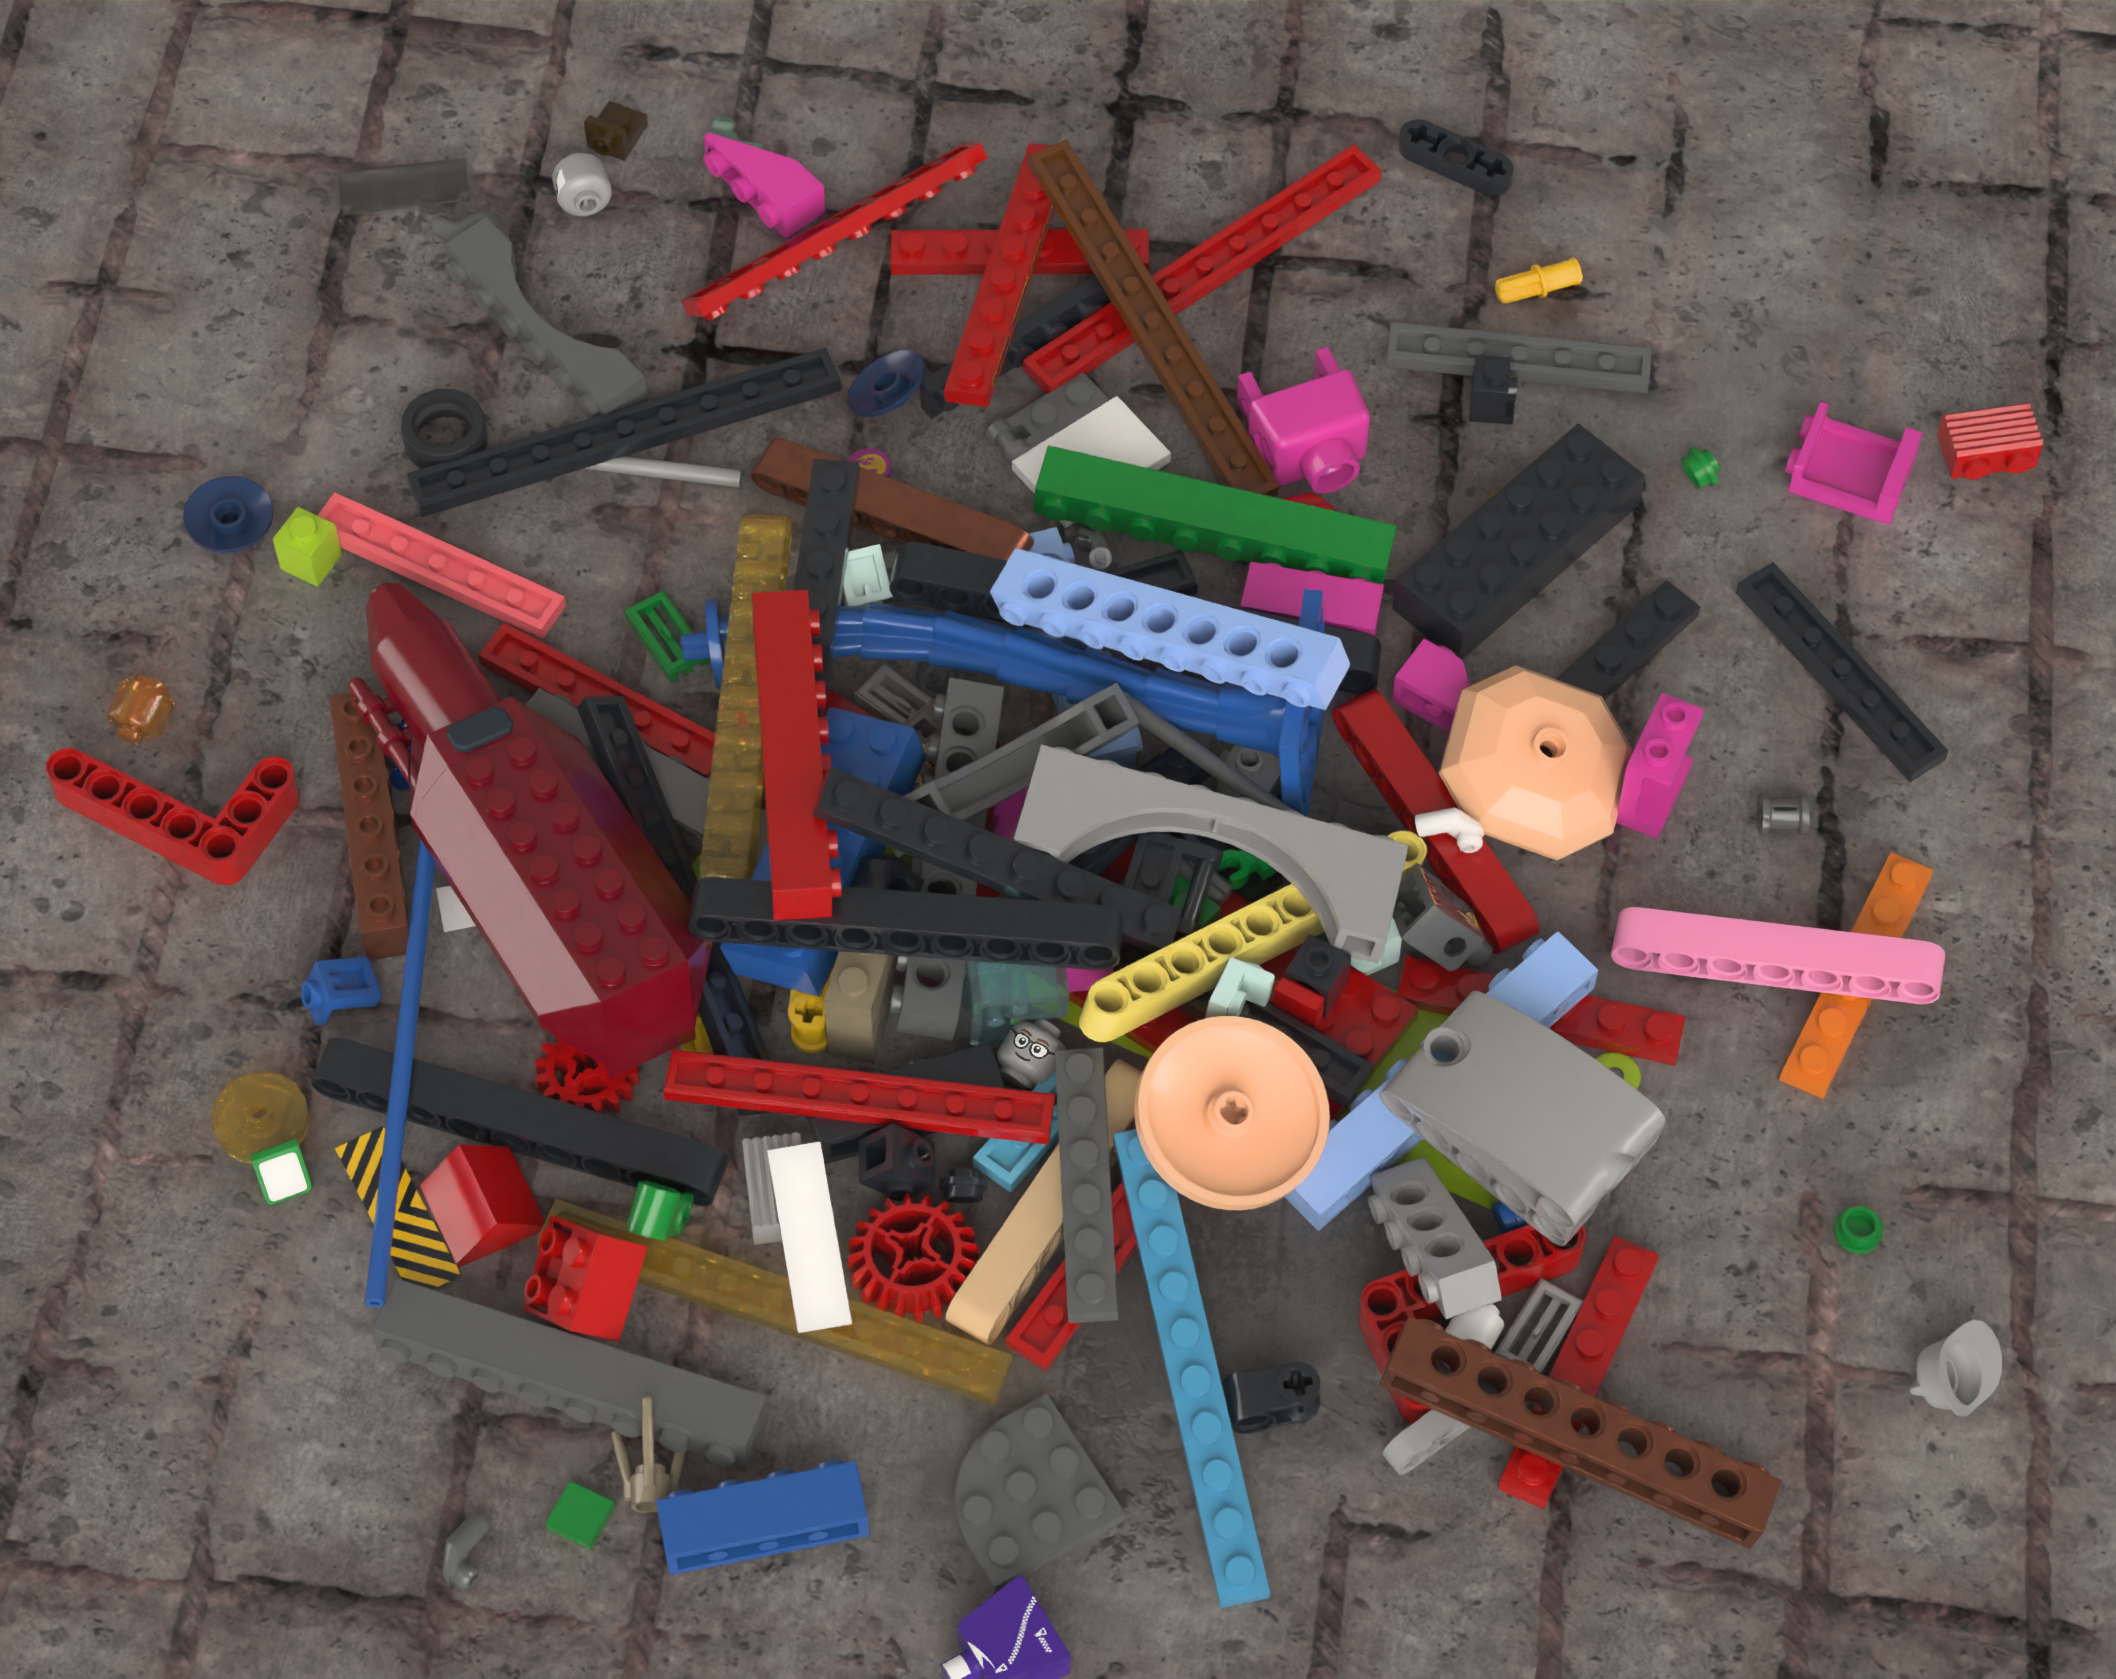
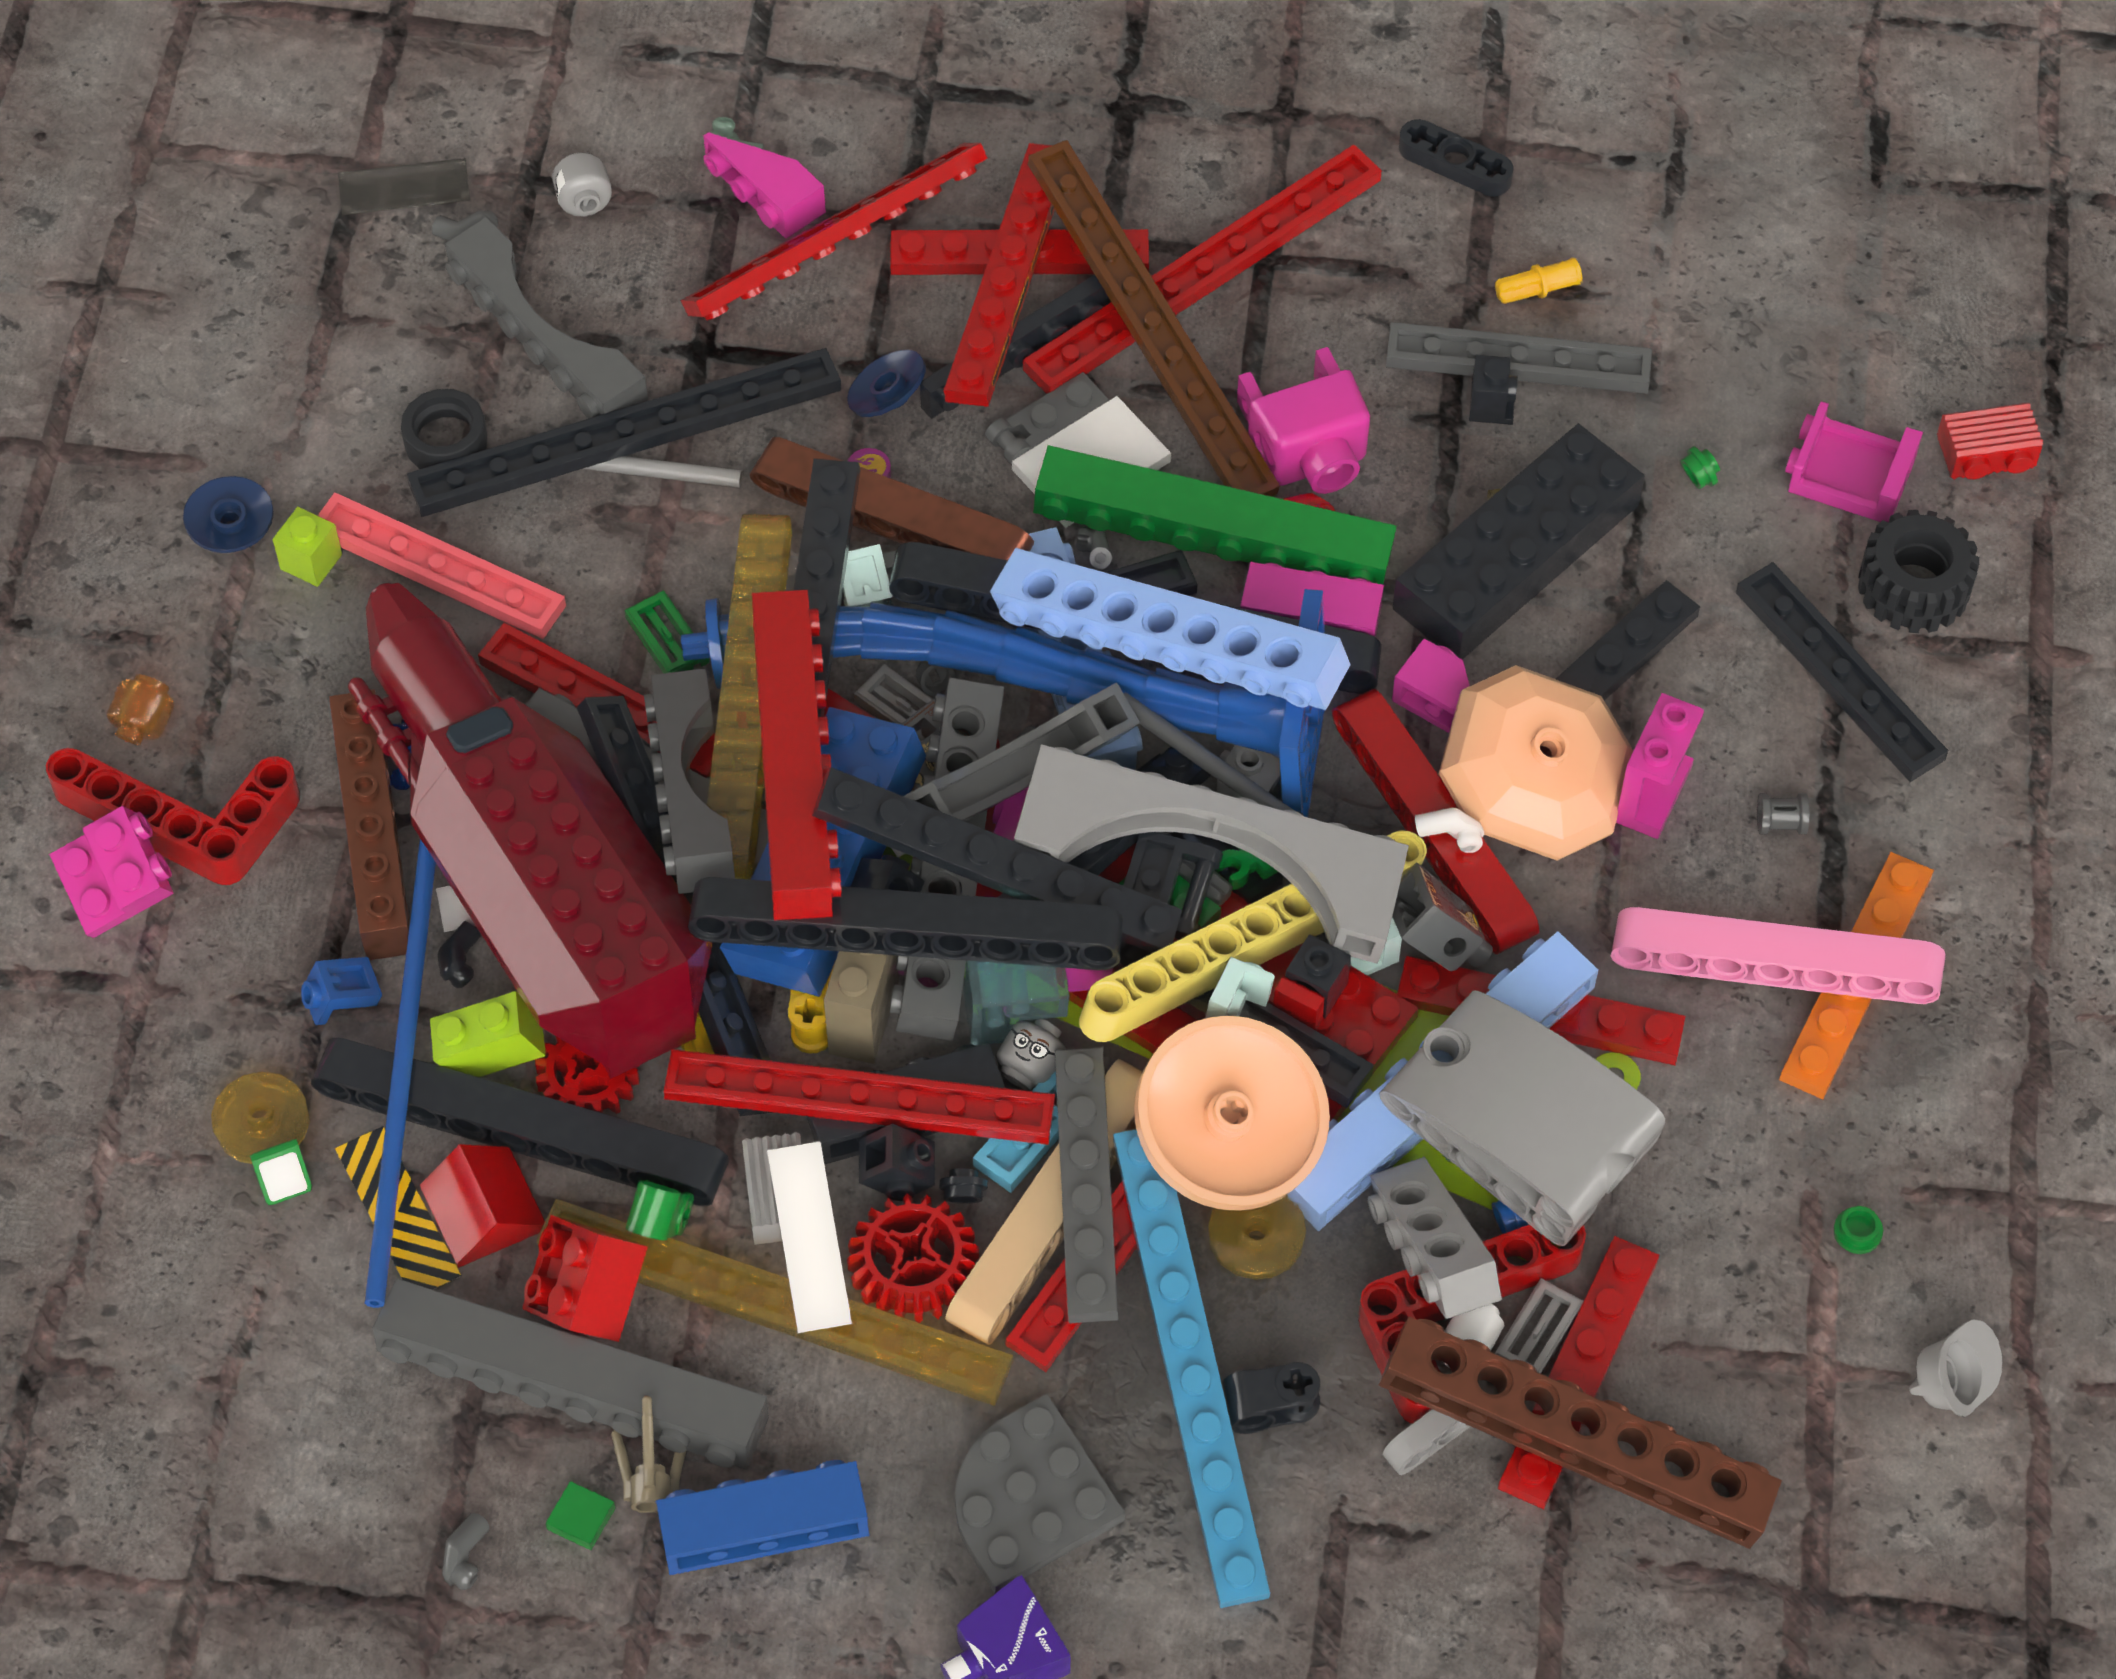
(112, 871): none -> dark pink plate
(453, 955): none -> black arm
(487, 1036): none -> lime brick
(615, 130): dark brown bracket -> none
(683, 725): none -> dark grey arch
(1264, 1258): none -> clear yellow plate
(1925, 543): none -> black tyre

